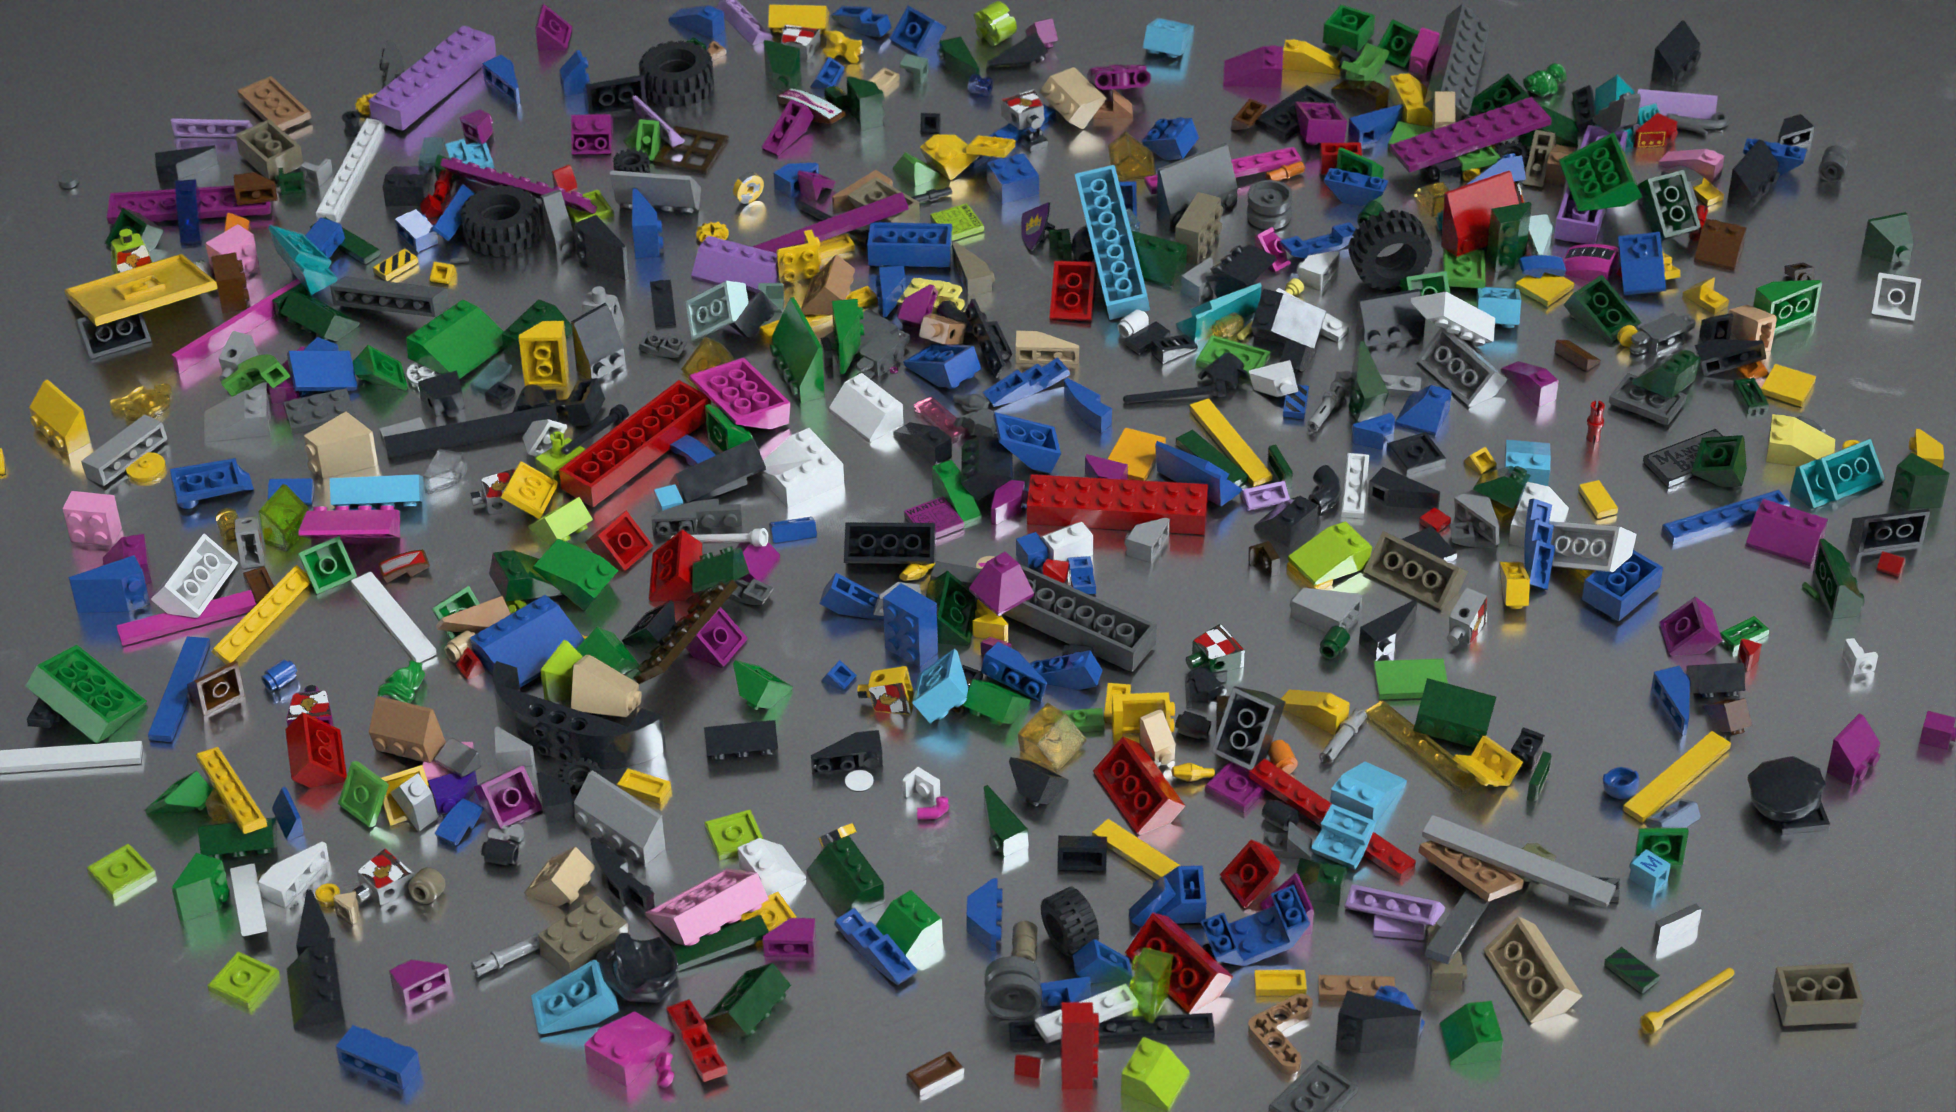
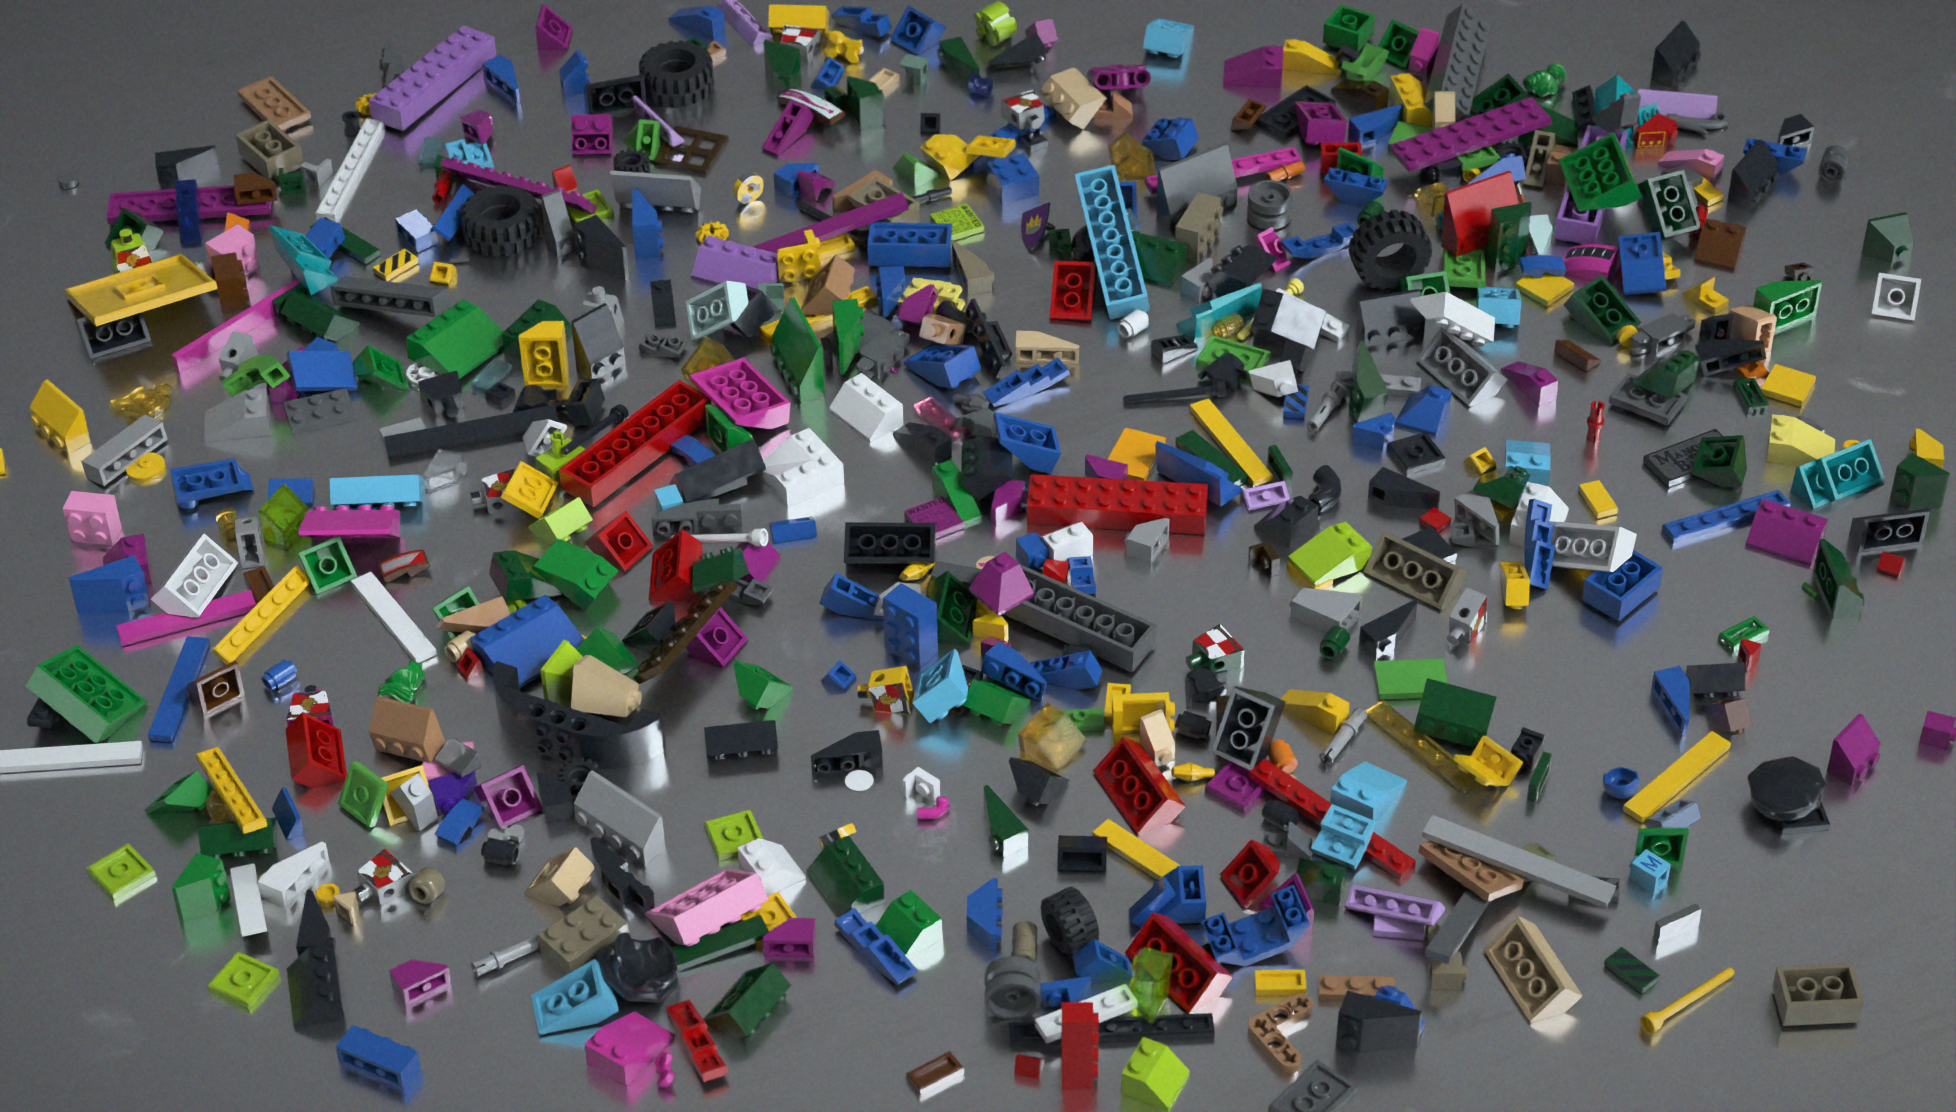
(209, 128): lavender slope -> none
(340, 447): tan slope -> none
(406, 185): black slope -> none
(431, 207): red slope -> none
(512, 751): light grey slope -> none
(644, 786): yellow tile -> none
(1087, 405): blue slope -> none
(1142, 339): black tile -> none
(1318, 269): white slope -> none
(1355, 486): white tile -> none
(1472, 1034): green slope -> none
(1690, 629): magenta slope -> none
(1856, 659): white bracket -> none

